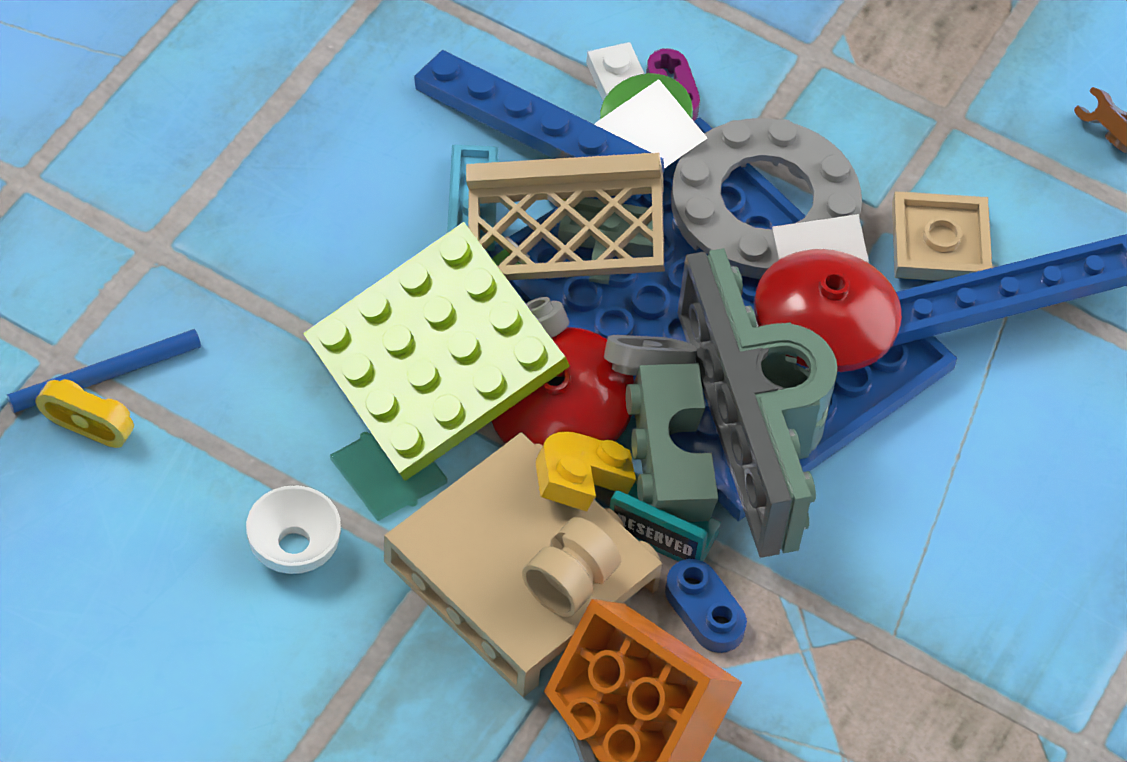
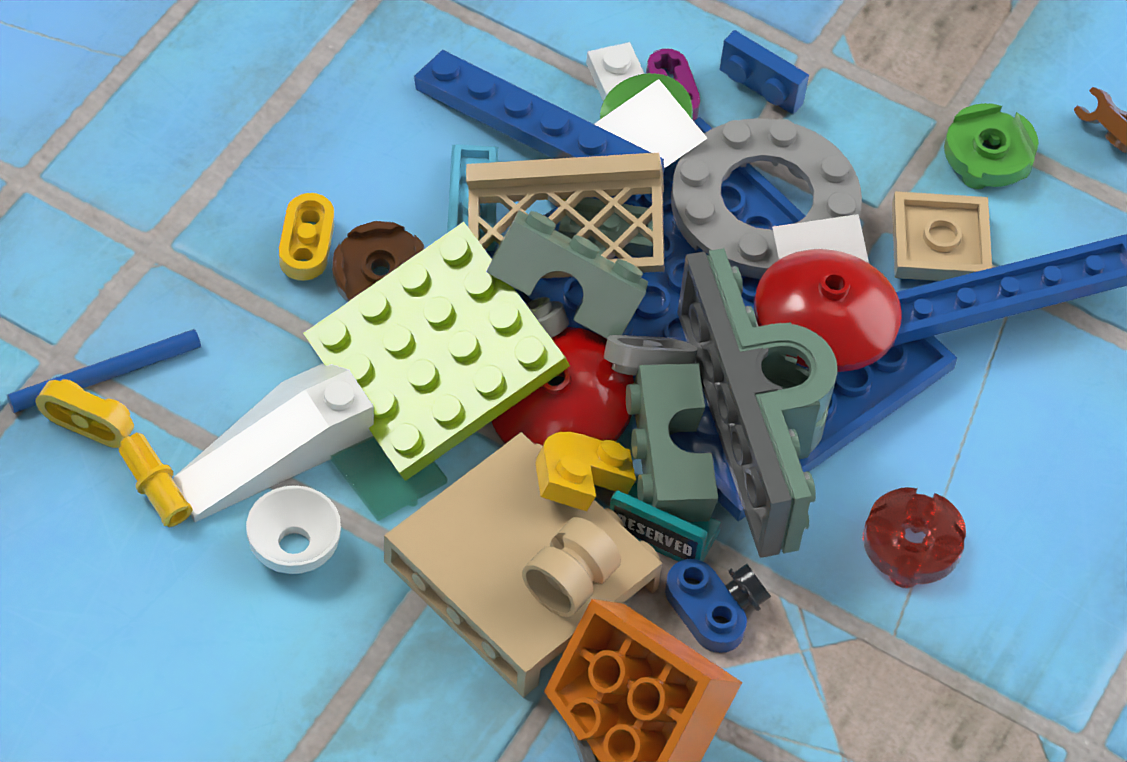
(154, 480): none -> yellow axle
(279, 438): none -> white wedge
(304, 240): none -> yellow plate
(371, 247): none -> reddish brown plate
(535, 248): none -> sand green arch
(747, 588): none -> black plate
(763, 72): none -> blue plate
(908, 561): none -> clear red plate
(986, 166): none -> bright green plate

